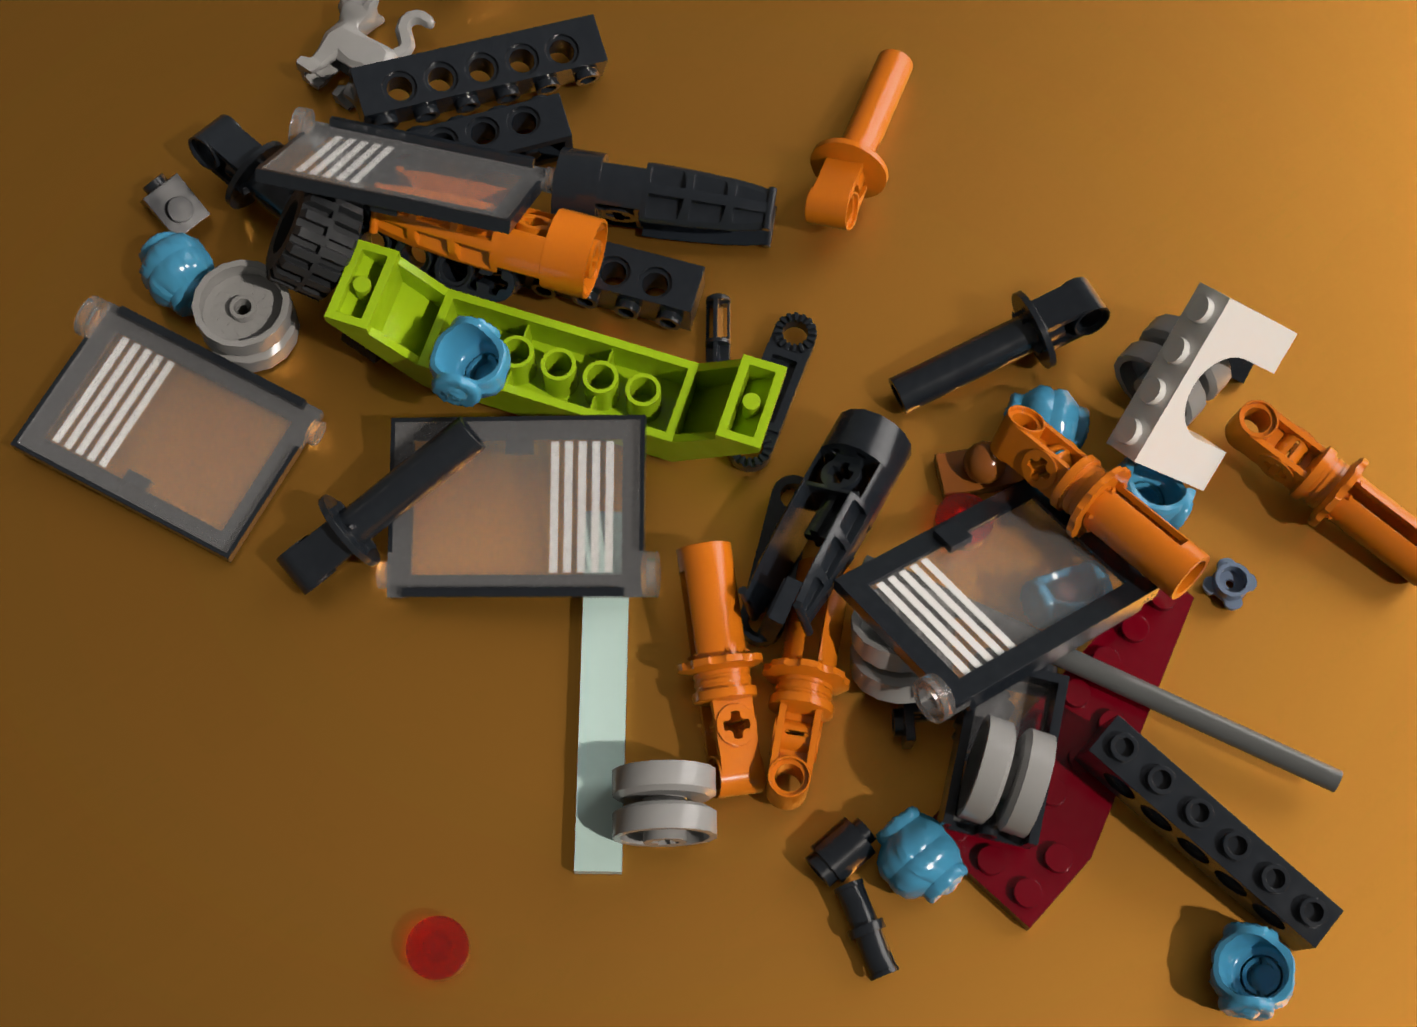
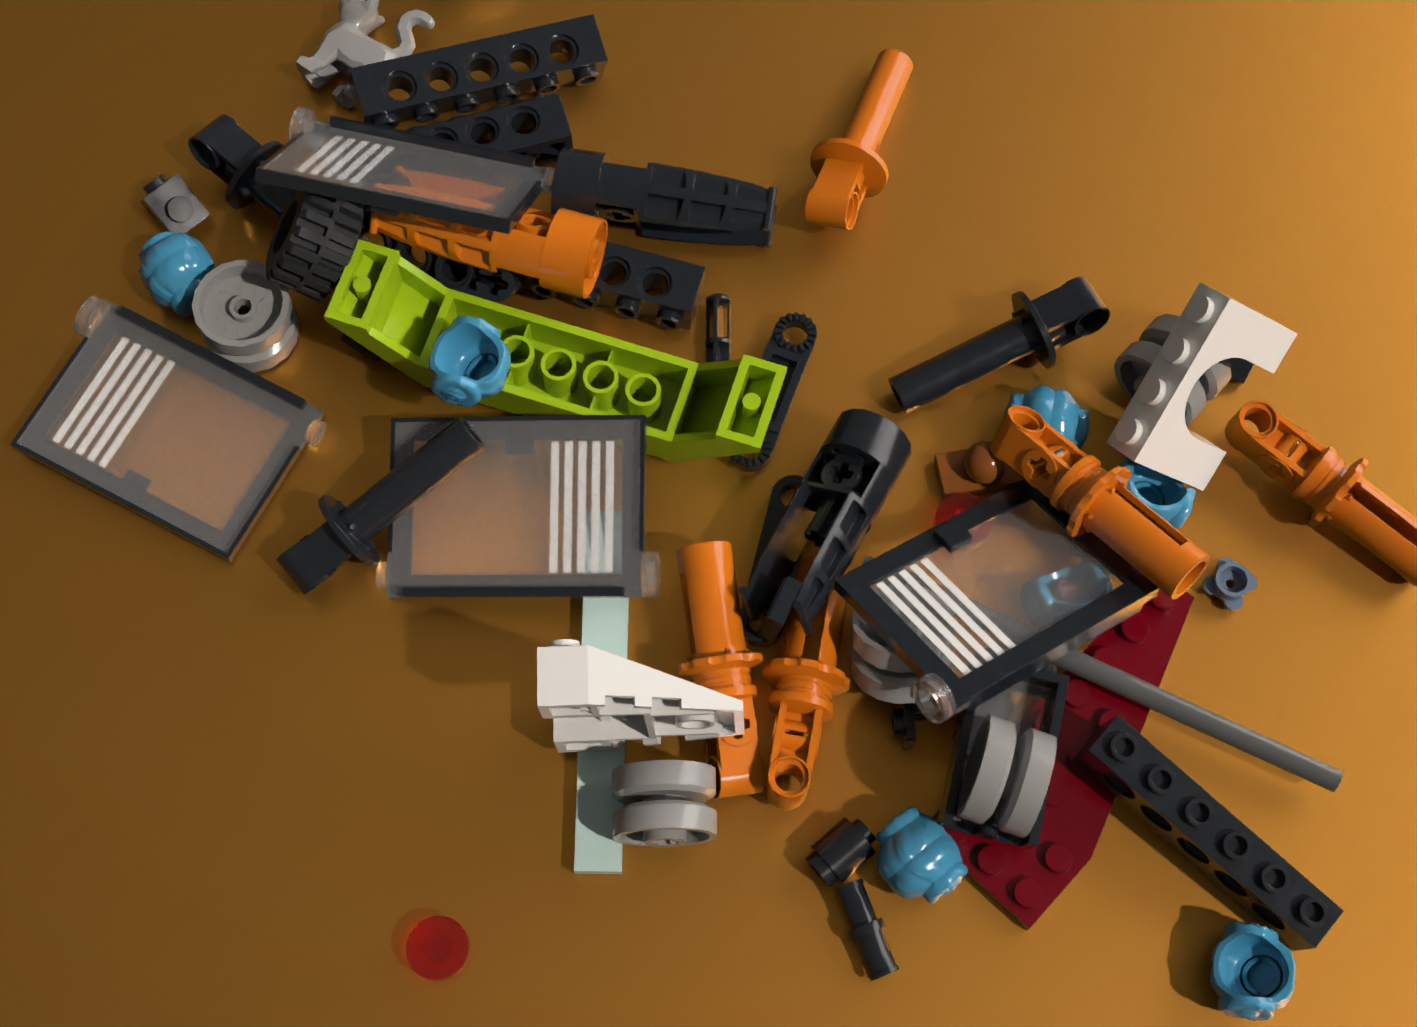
(611, 699): none -> white wedge

